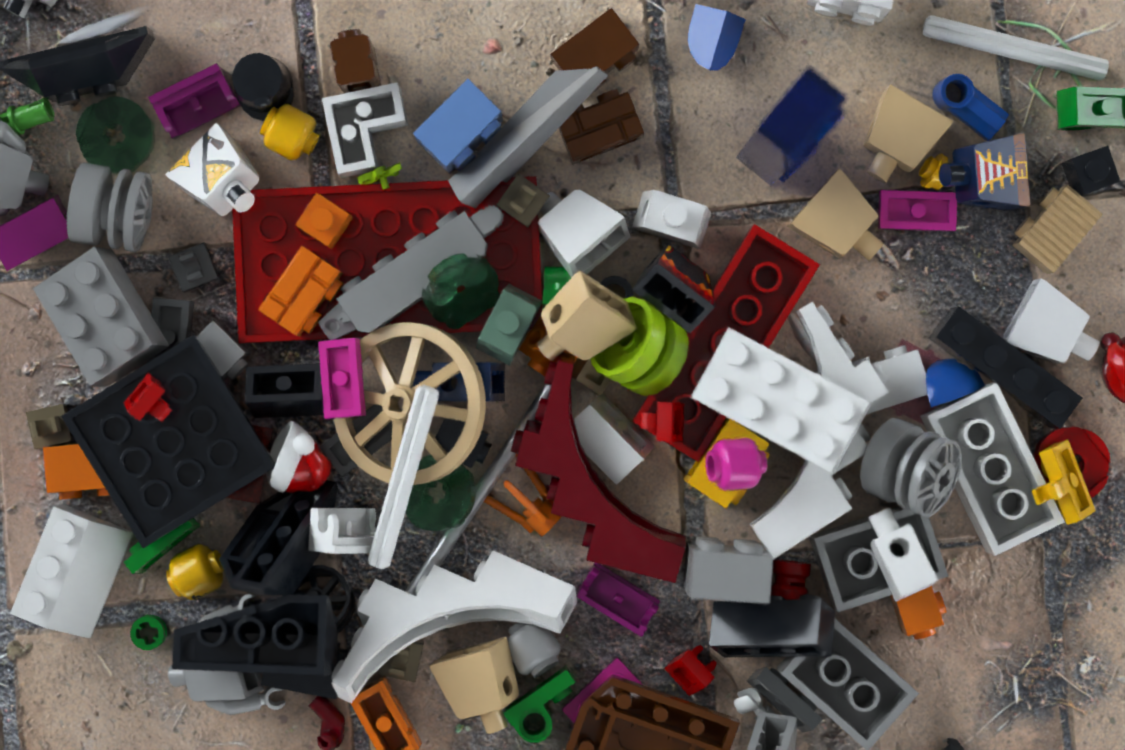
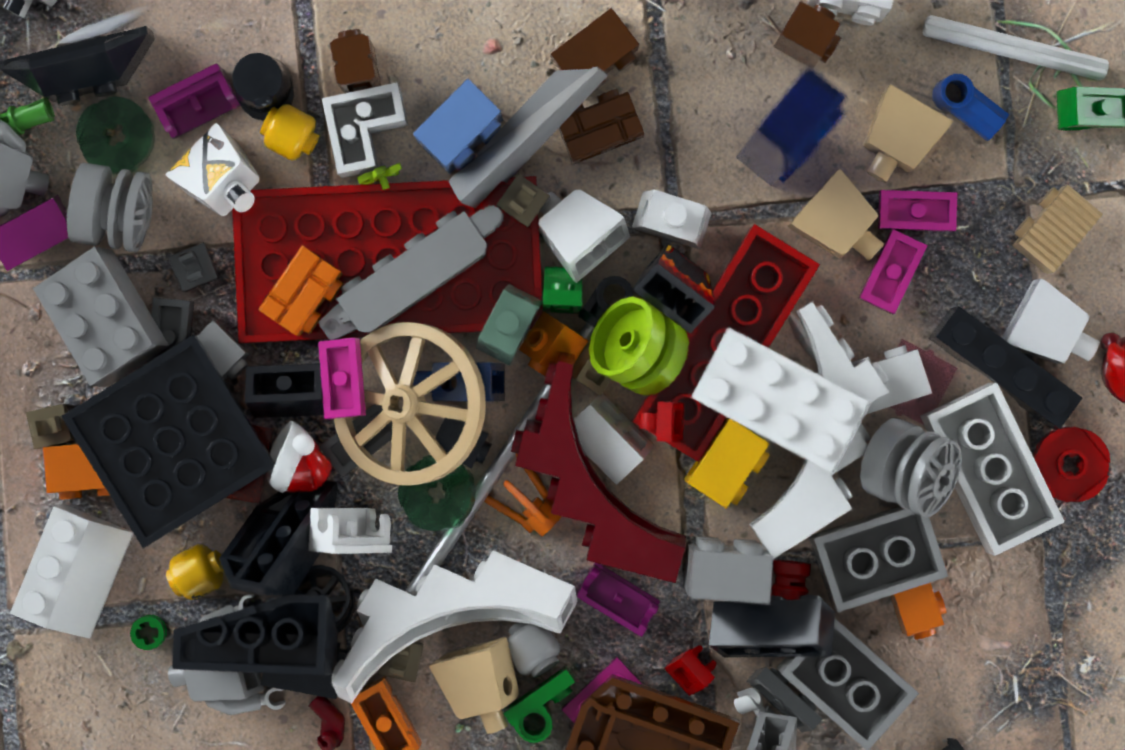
(145, 557): green plate -> none
(147, 399): red tile -> none
(324, 221): orange brick -> none
(403, 476): white axle -> none
(457, 308): clear green plate -> none
(584, 319): tan torso -> none
(714, 36): brick -> none
(735, 464): dark pink head -> none
(809, 35): none -> reddish brown brick
(892, 271): none -> dark pink plate
(903, 574): white torso -> none
(930, 171): yellow plate -> none
(950, 380): blue brick -> none
(990, 174): dark blue torso -> none
(1065, 483): yellow plate -> none
(1091, 171): black brick -> none

